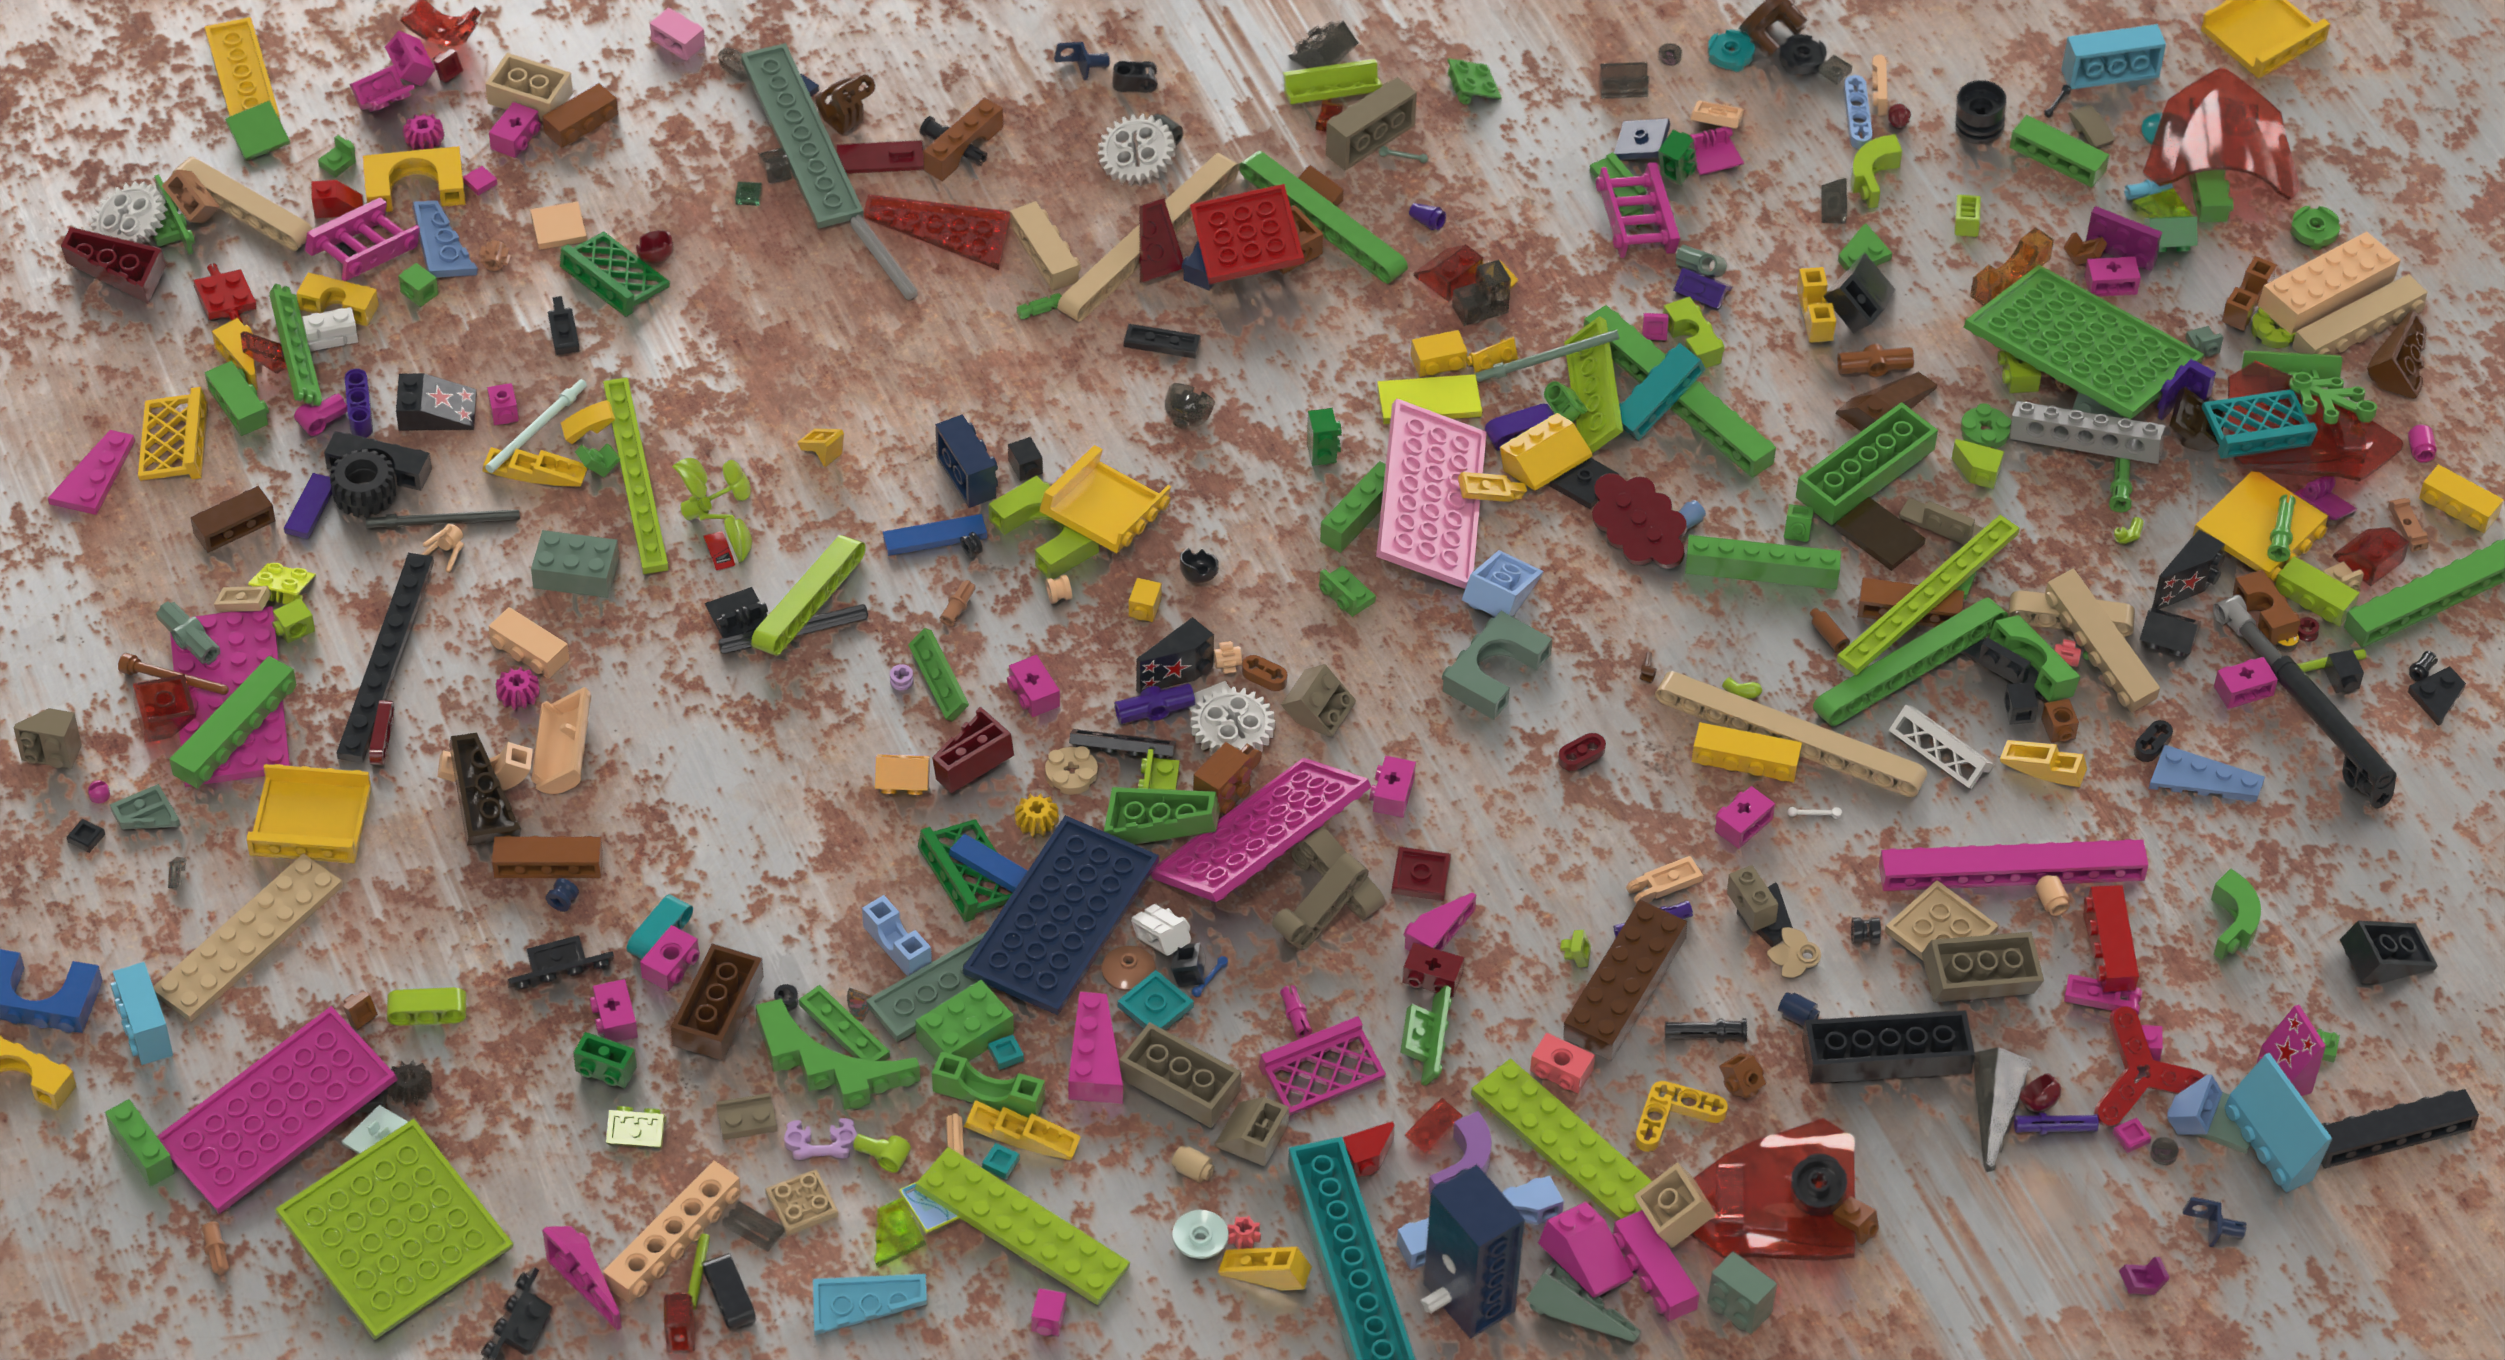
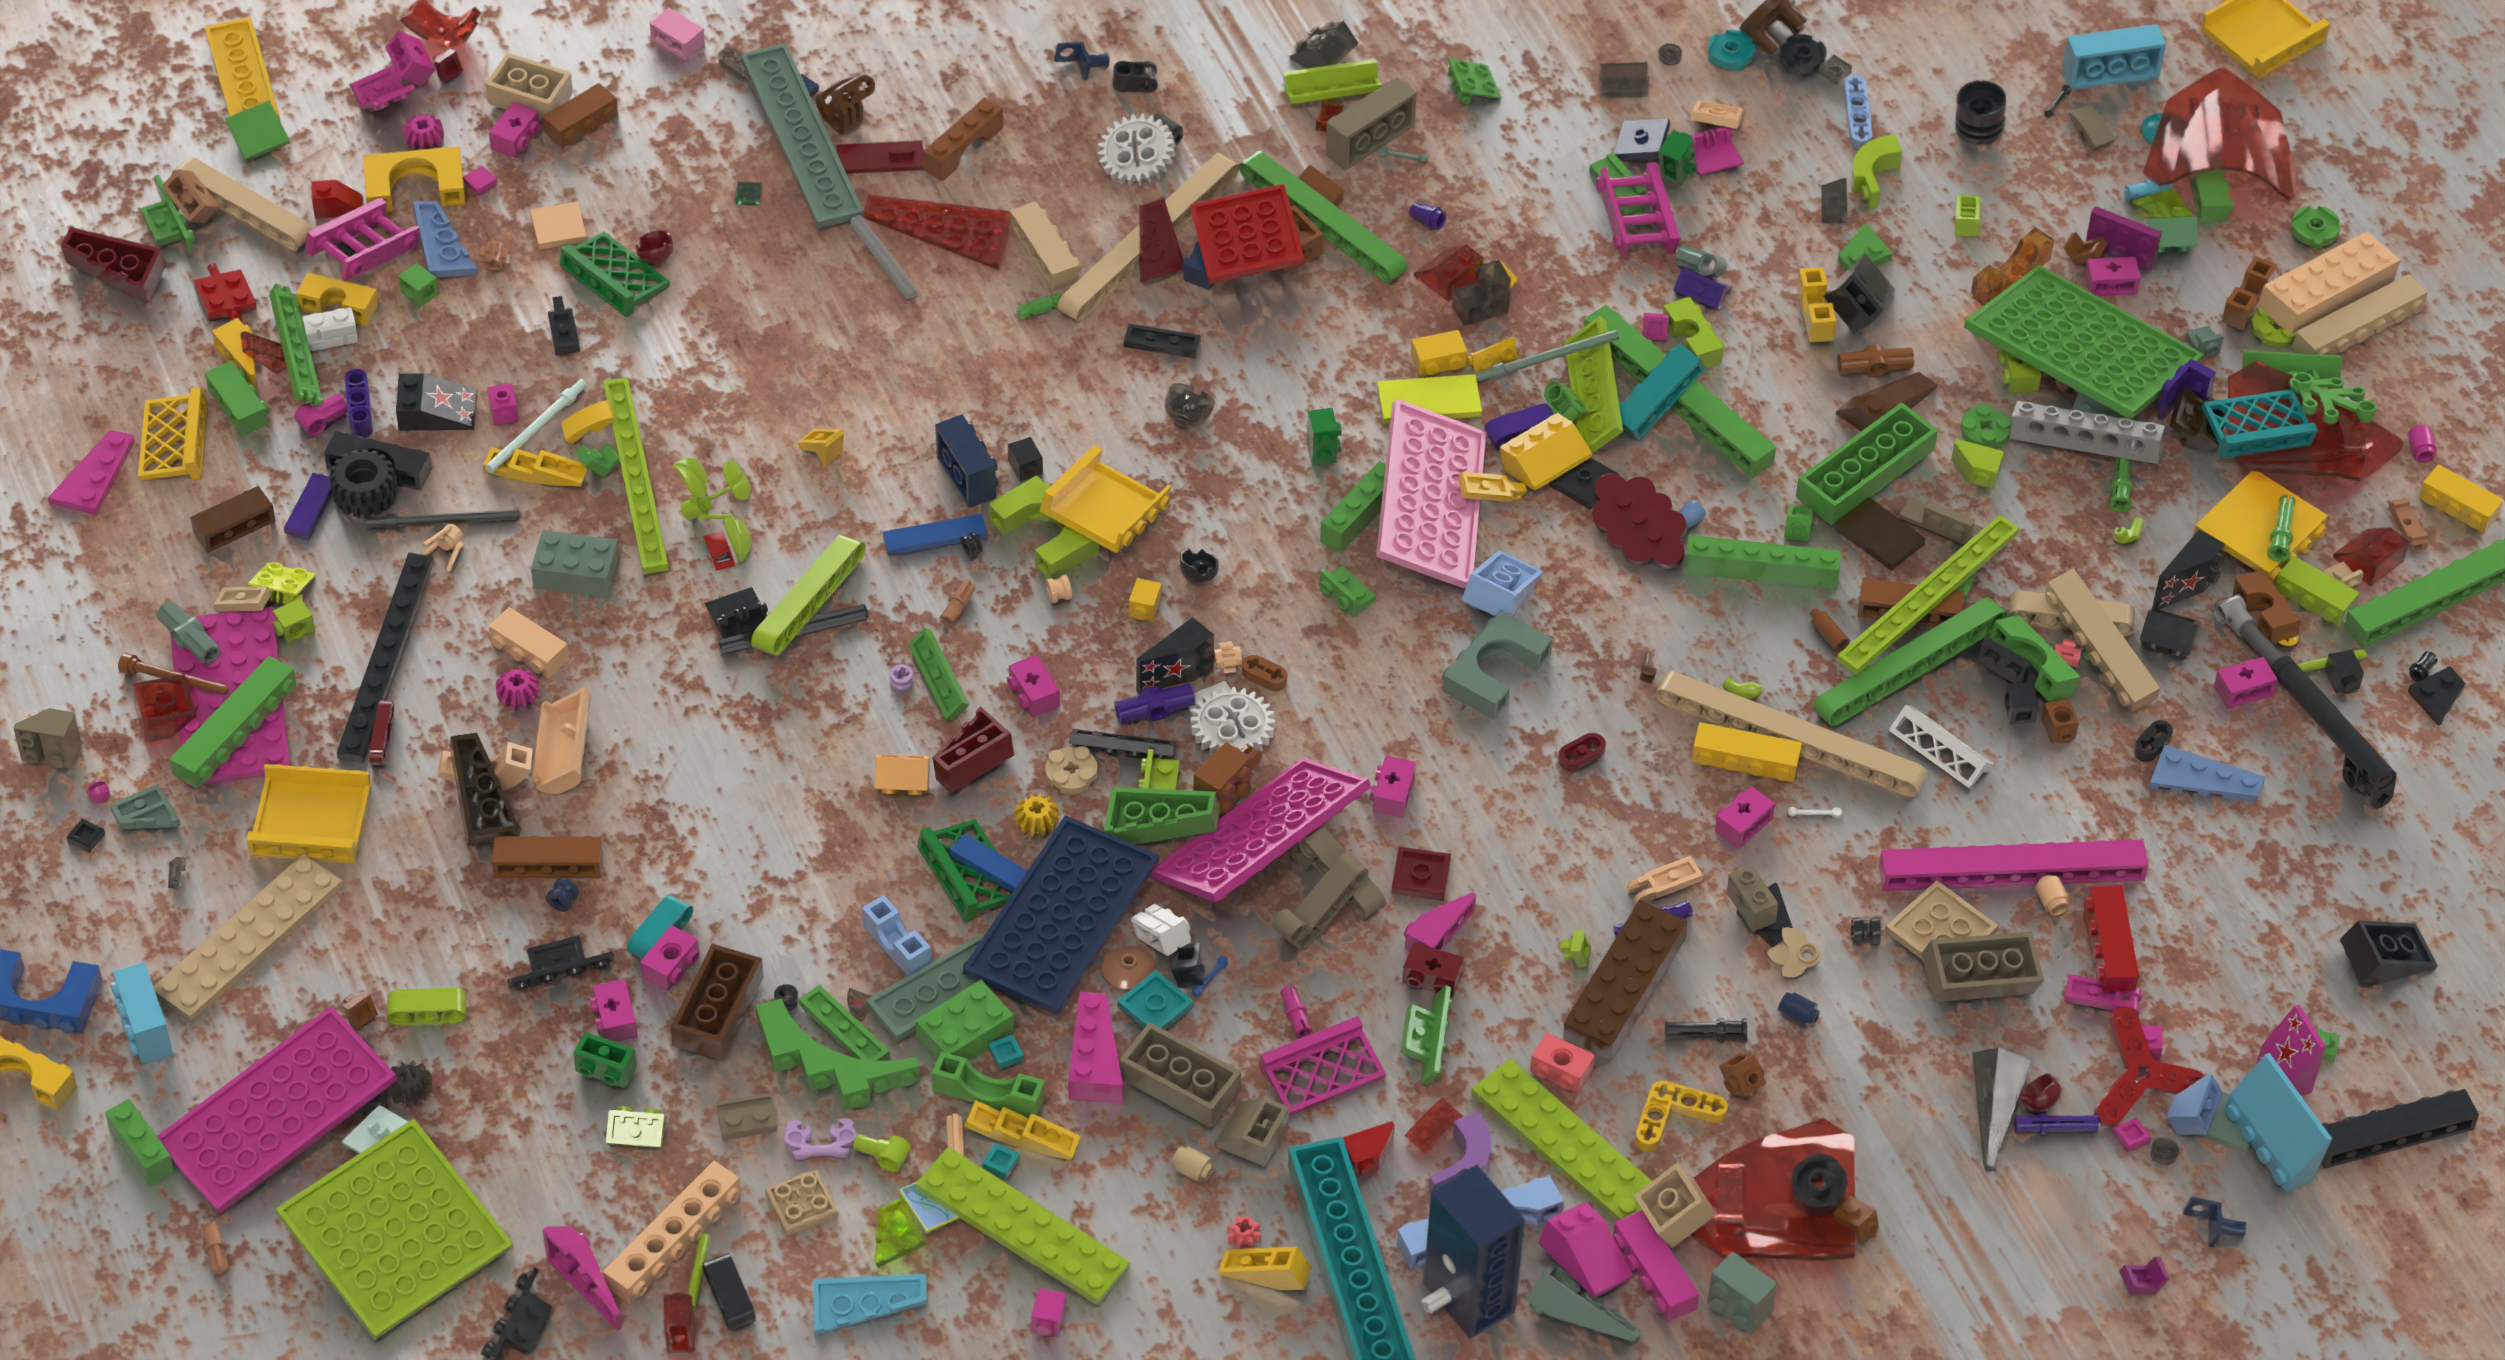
(131, 213): white gear -> none
(339, 157): bright green bracket -> none
(761, 1225): clear smoke tile -> none
(776, 165): clear smoke bracket -> none
(934, 130): black pin -> none
(1200, 1225): light aqua dish -> none
(1319, 701): dark tan slope -> none
(1879, 83): light nougat hinge -> none
(1888, 1046): black brick -> none
(1899, 115): dark red plate -> none
(2045, 762): yellow slope -> none
(2059, 151): bright green brick -> none
(2243, 904): bright green arch -> none
(2313, 625): dark red bush -> none
(2320, 495): magenta hinge -> none
(2399, 360): reddish brown wedge -> none

